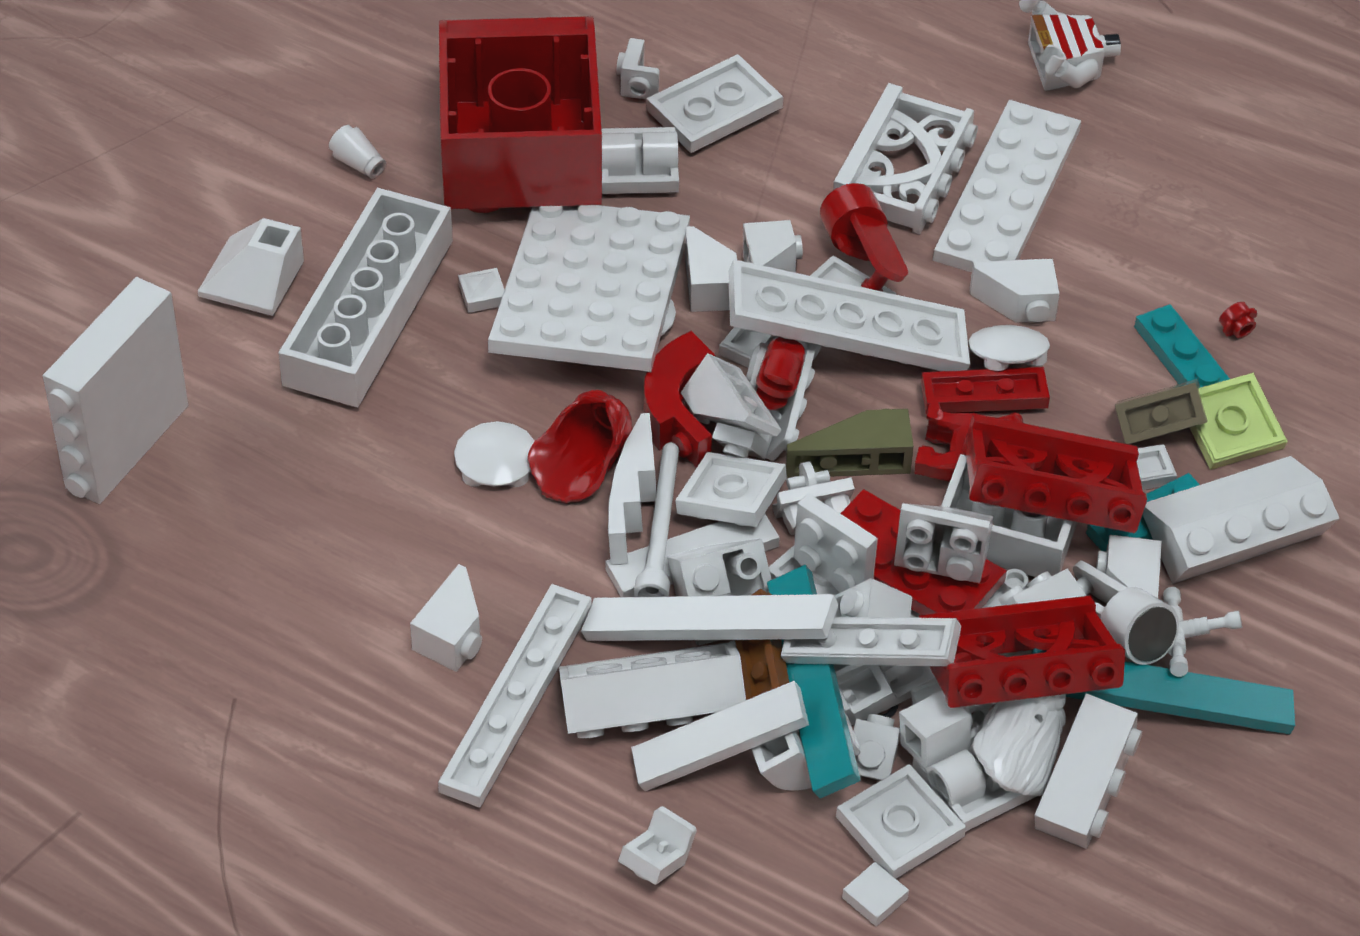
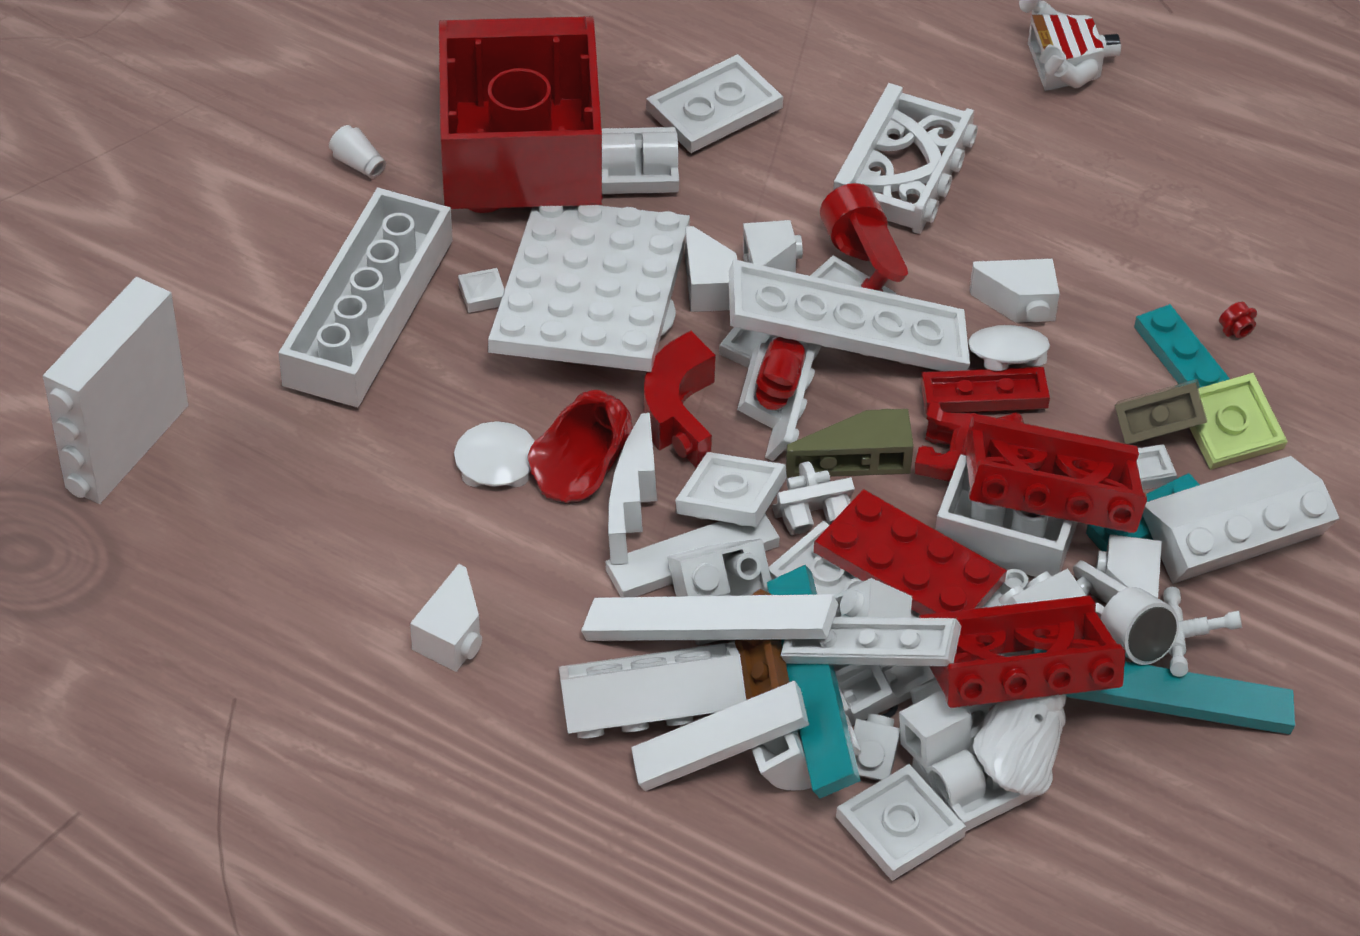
(256, 267): white slope -> none
(514, 696): white plate -> none
(636, 79): white bracket -> none
(653, 580): white piece -> none
(660, 848): white bracket -> none
(725, 396): white slope -> none
(741, 442): white bracket -> none
(833, 545): white plate -> none
(875, 894): white tile -> none
(943, 541): white slope -> none
(1007, 187): white plate -> none
(1088, 772): white wedge -> none

